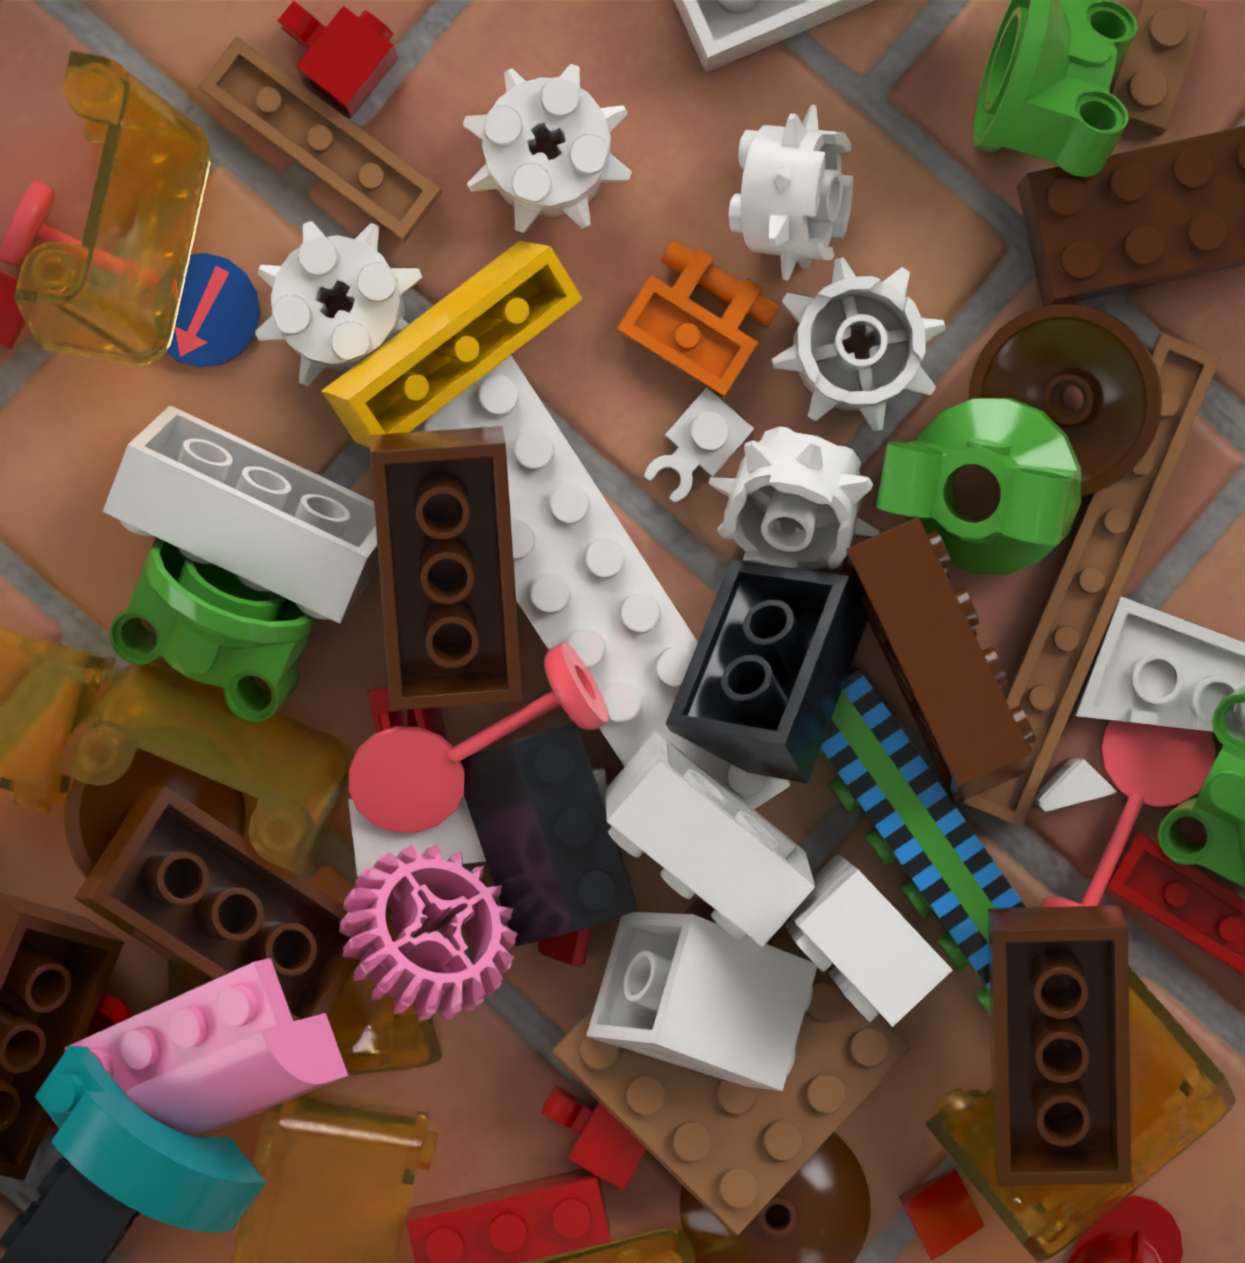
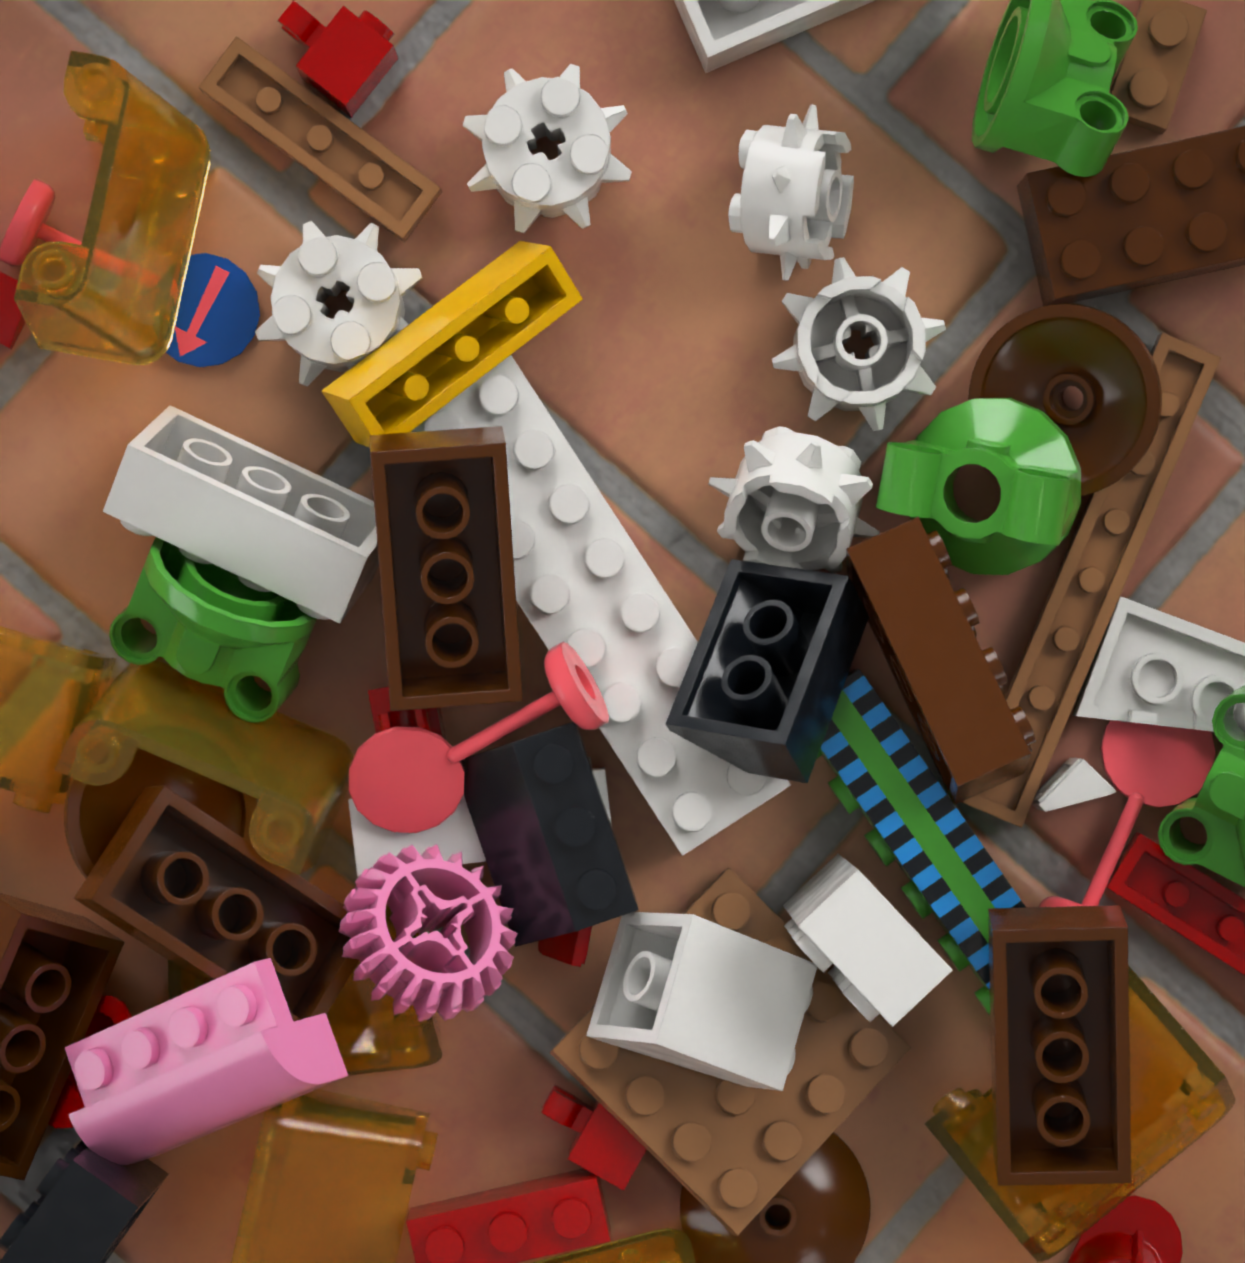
(138, 1160): teal arch -> none
(689, 335): orange plate -> none
(704, 439): white plate -> none
(707, 841): white brick -> none
(942, 1213): red slope -> none

